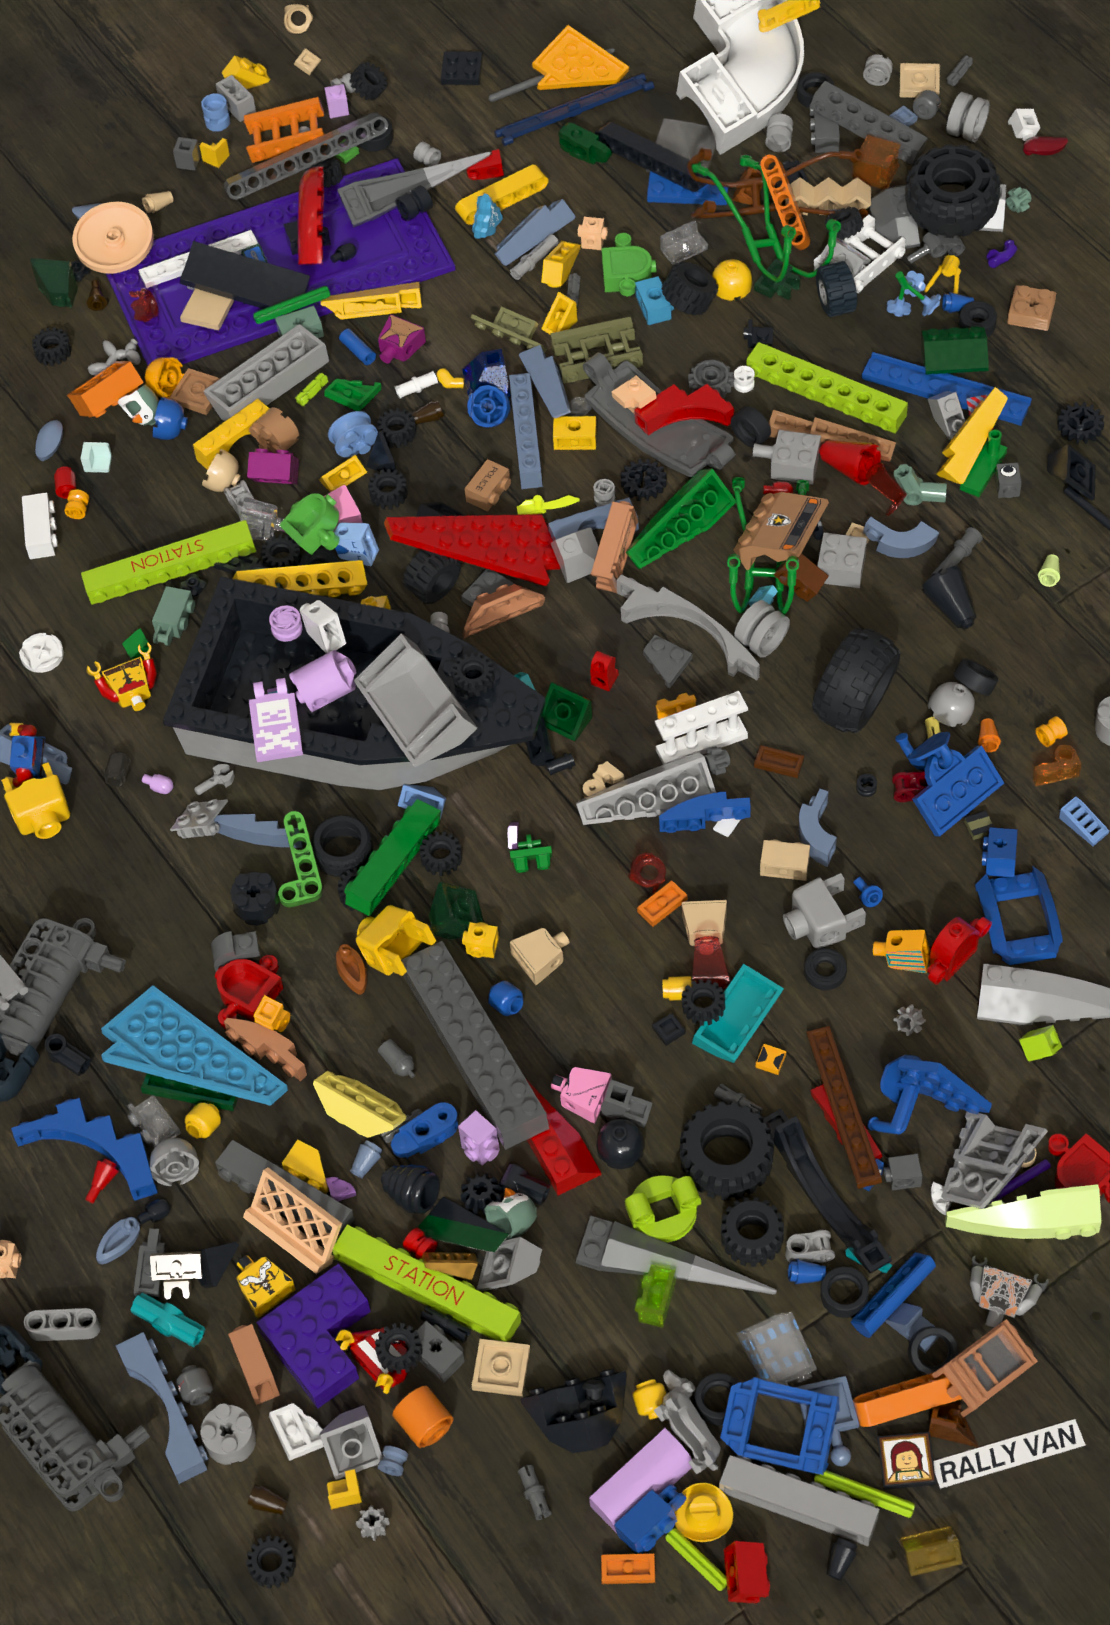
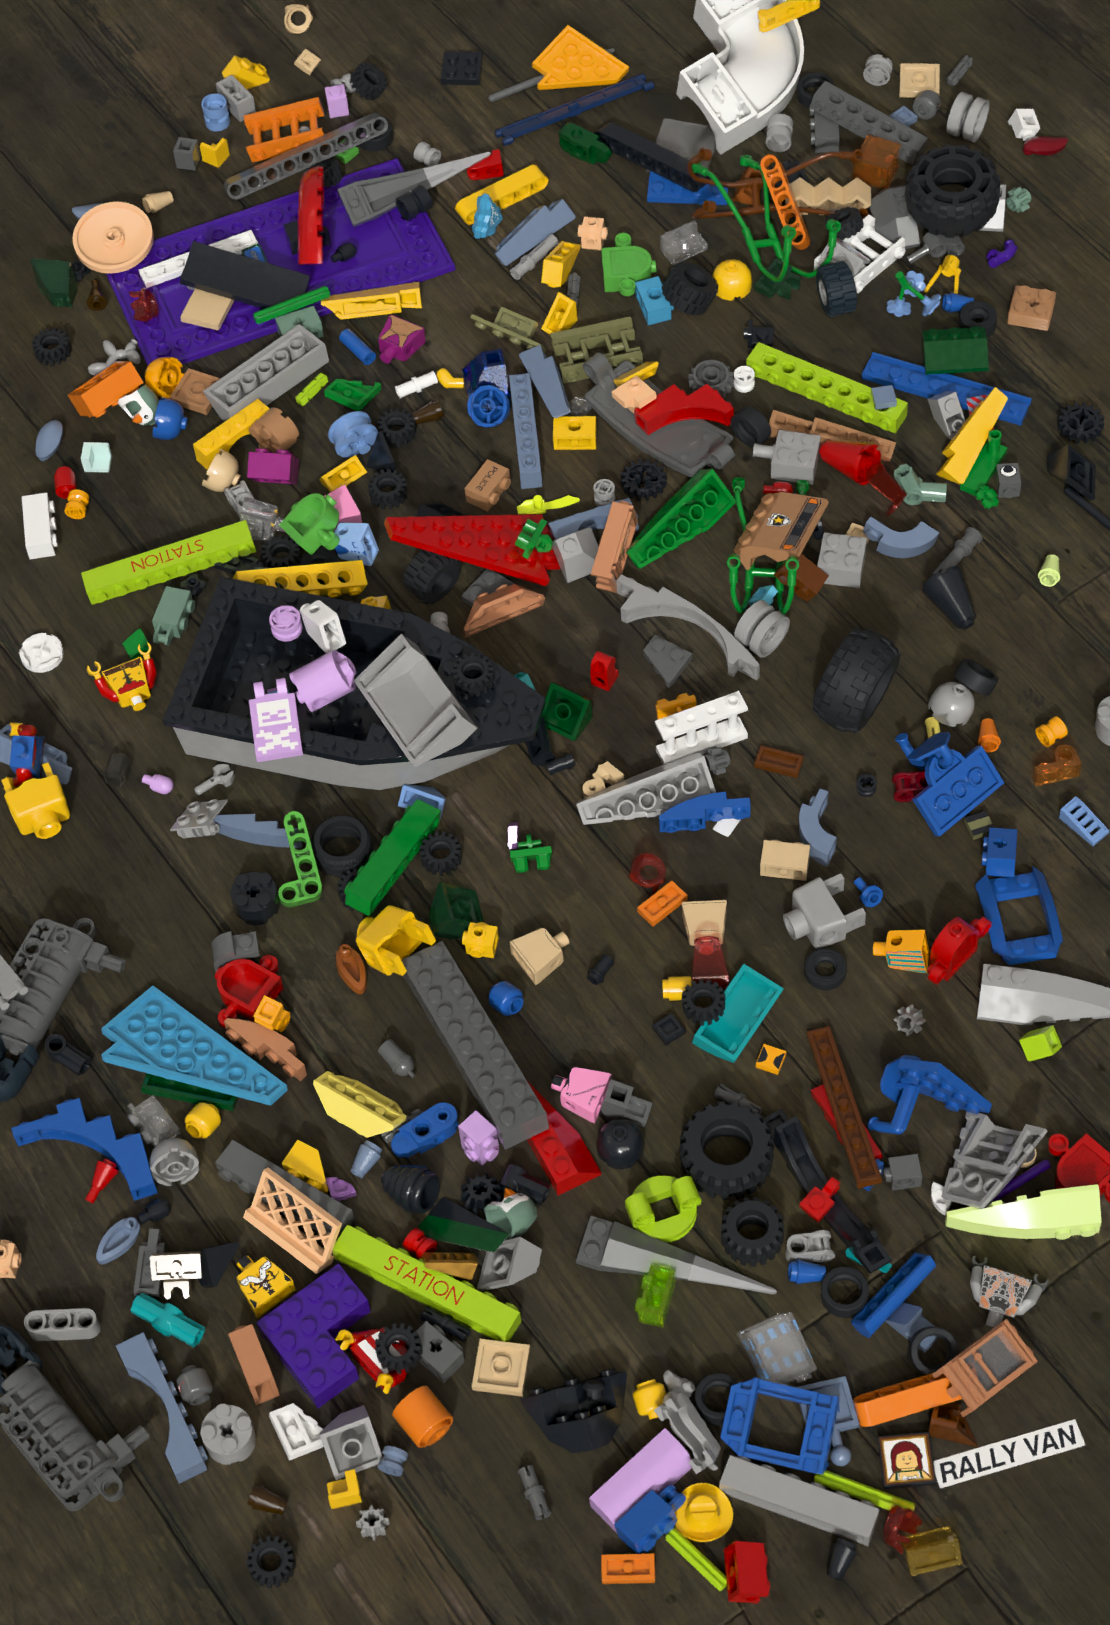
(535, 539): none -> green hips
(597, 974): none -> black pin
(643, 371): none -> yellow slope
(819, 1202): none -> red plate
(883, 397): none -> sand blue tile
(900, 1519): none -> clear red piece
(987, 496): none -> green plant

